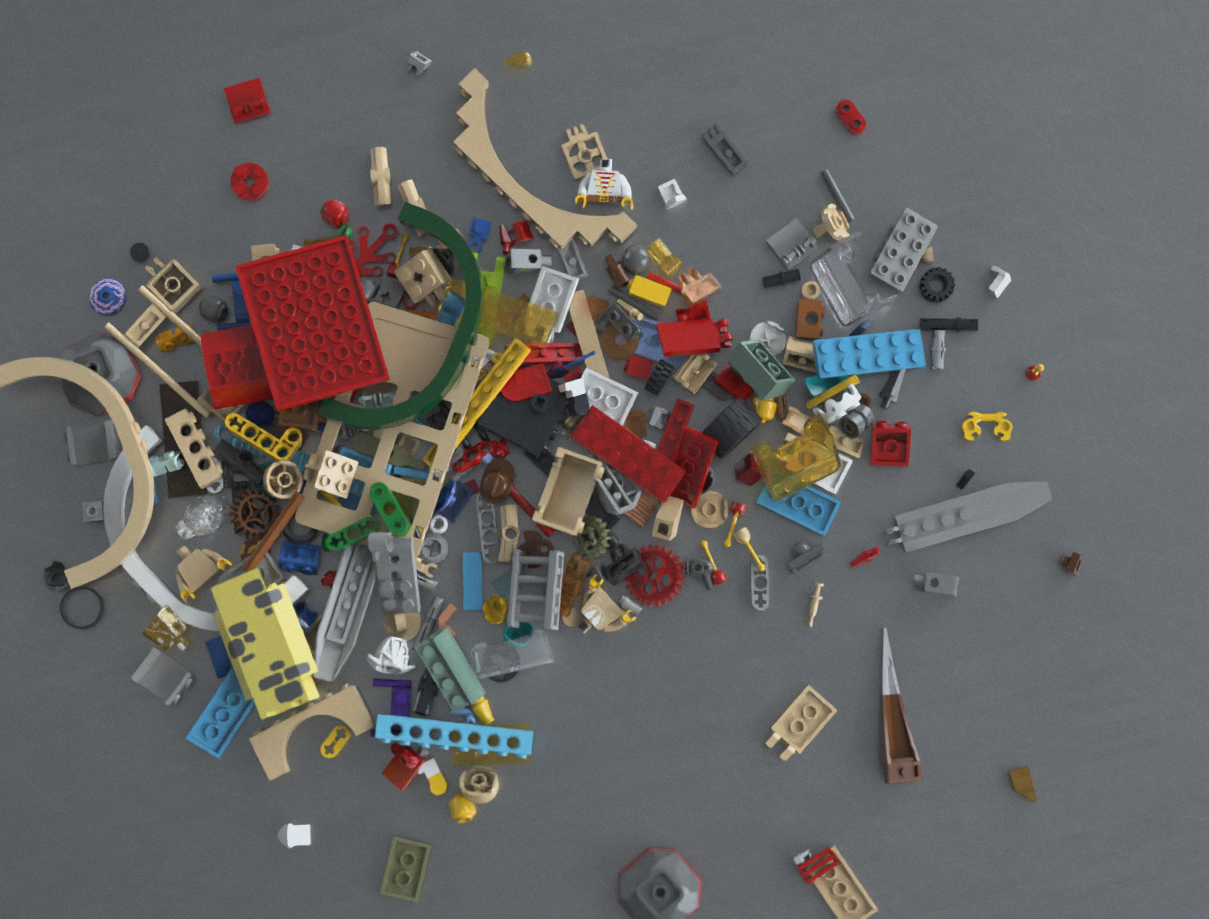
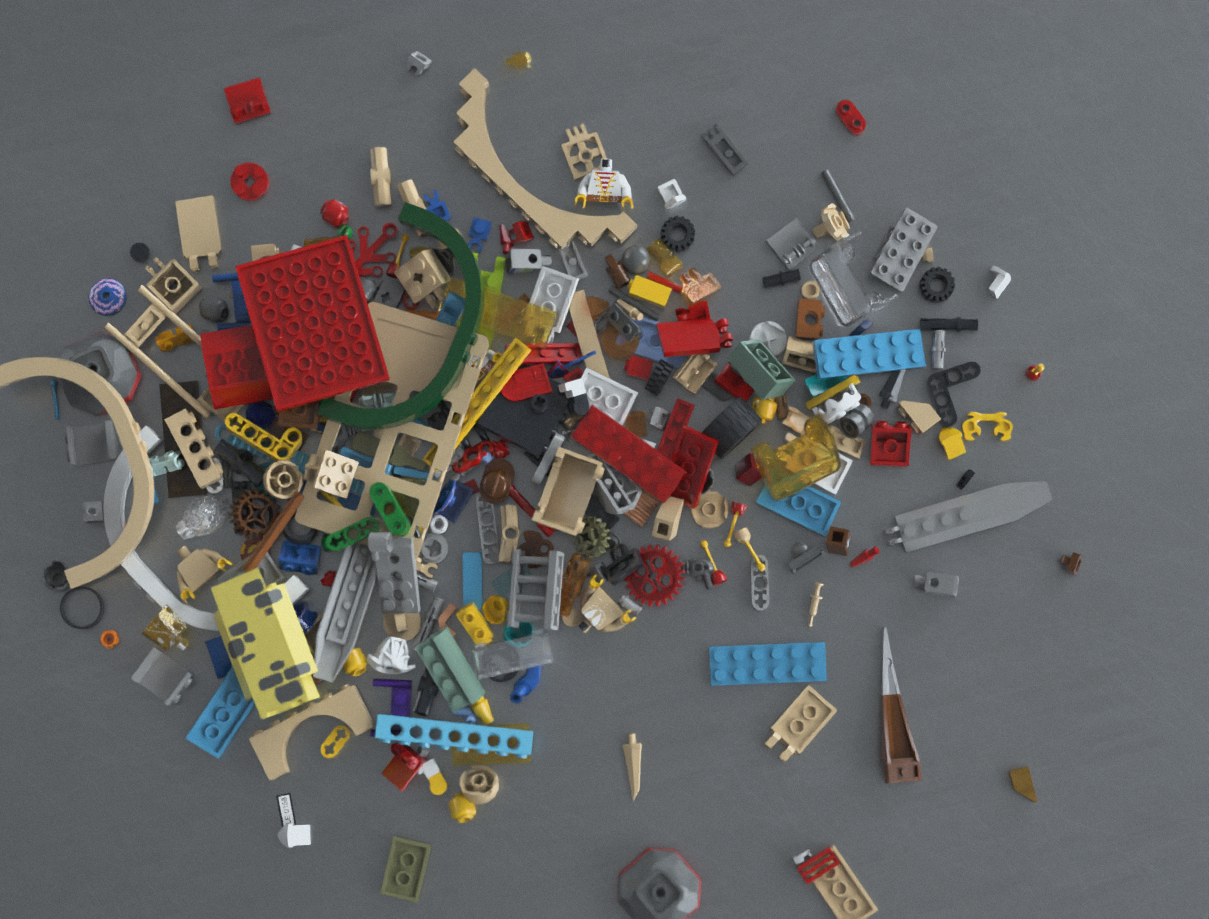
(53, 384): none -> dark azure hinge
(104, 639): none -> orange plate
(199, 230): none -> tan tile
(286, 809): none -> sticker
(355, 663): none -> yellow head
(436, 207): none -> blue plate
(475, 624): none -> yellow brick
(526, 684): none -> blue arm
(548, 459): none -> light grey beam
(633, 761): none -> tan bar
(685, 225): none -> black tyre
(767, 663): none -> dark azure plate
(838, 541): none -> reddish brown brick
(919, 414): none -> tan slope
(945, 383): none -> black beam
(952, 442): none -> yellow tile

